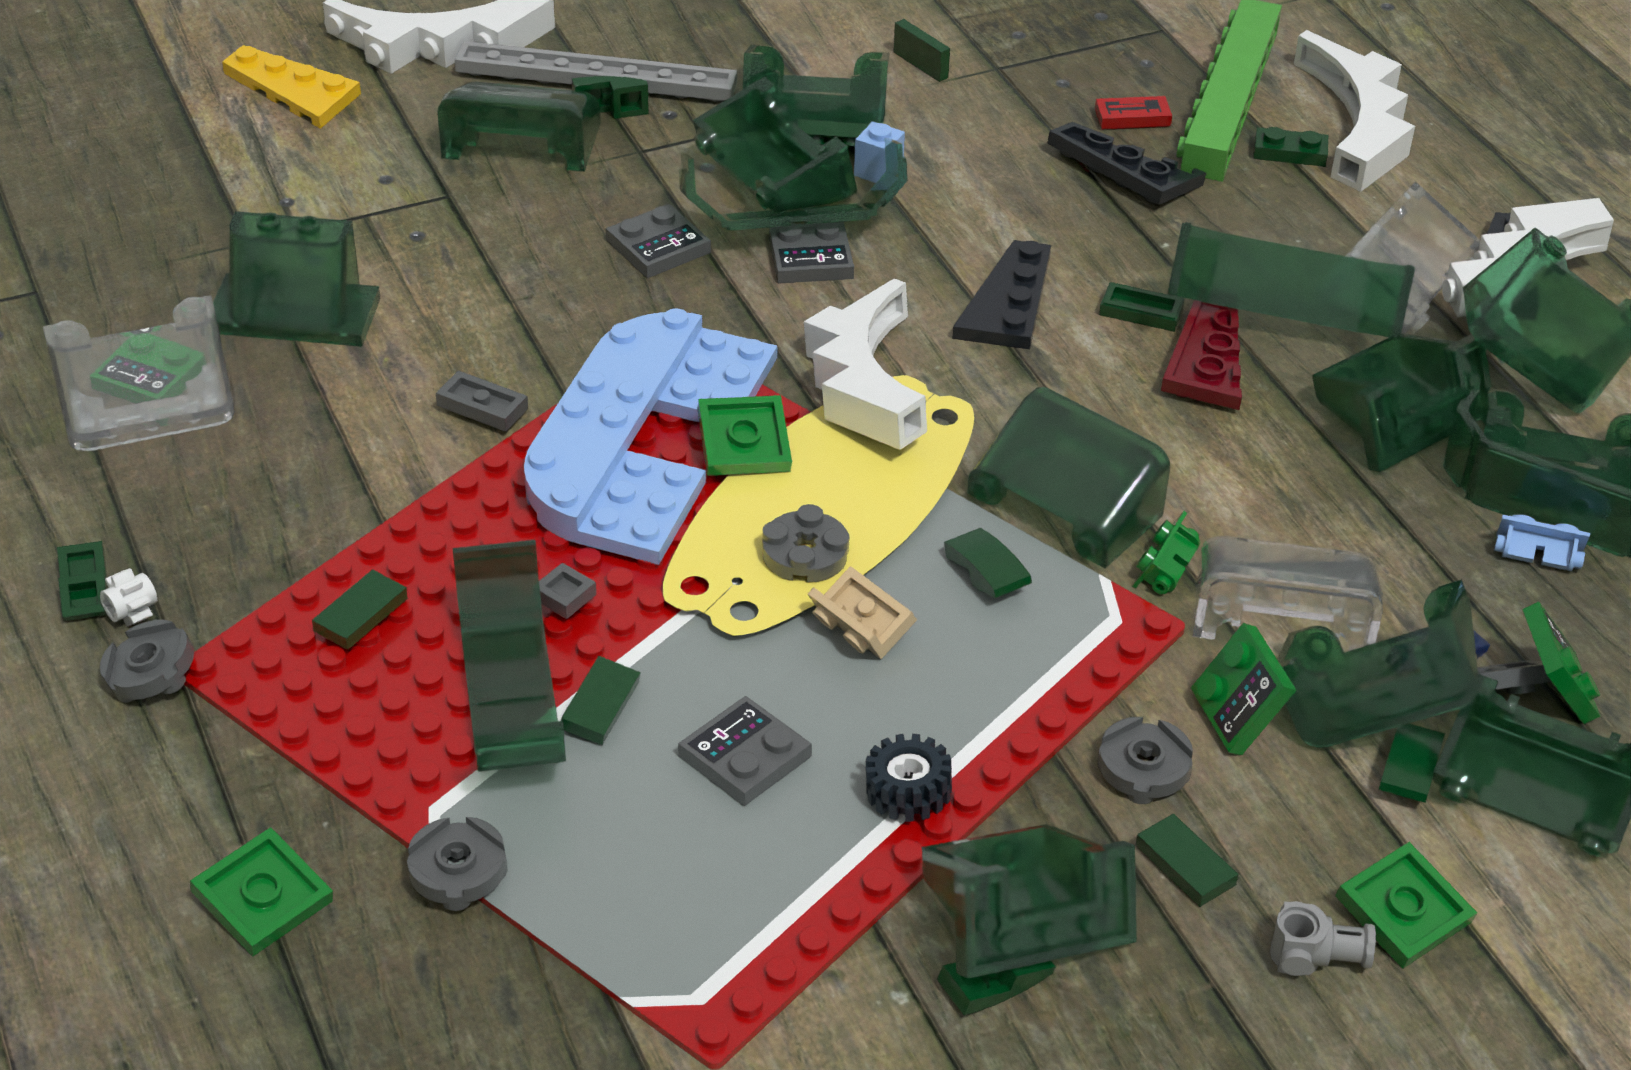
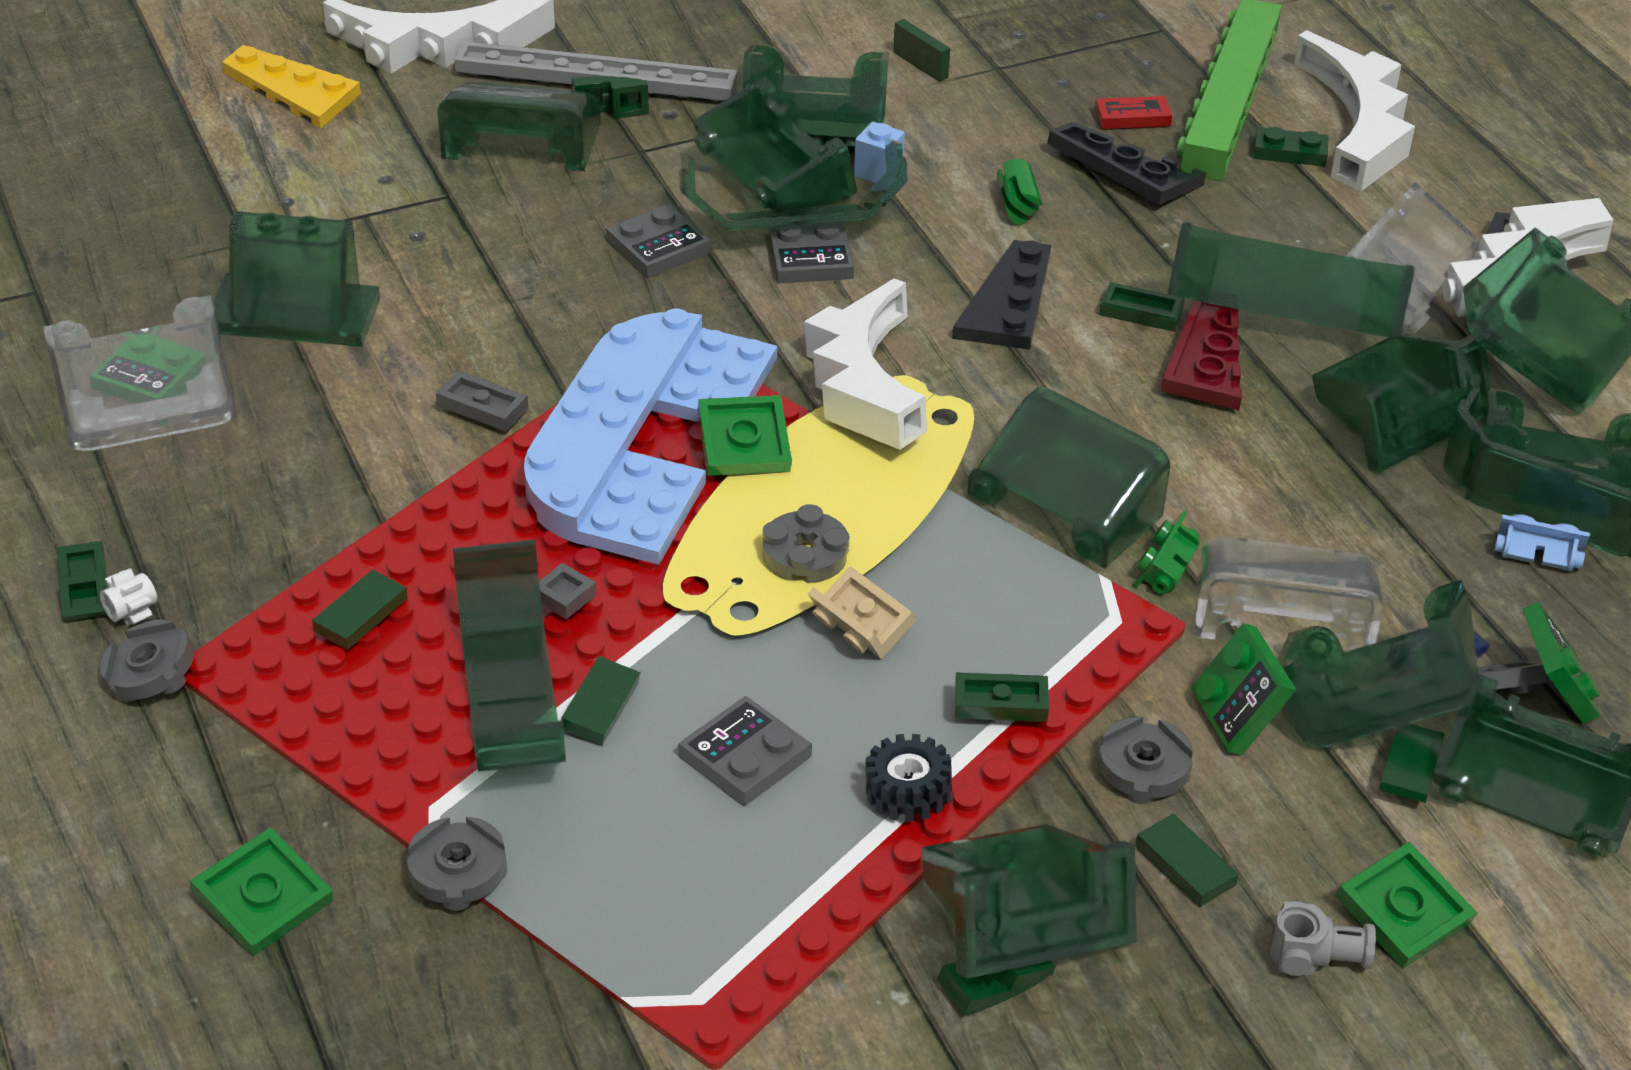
(989, 561): dark green slope -> none
(1001, 697): none -> dark green plate
(1019, 190): none -> green arm

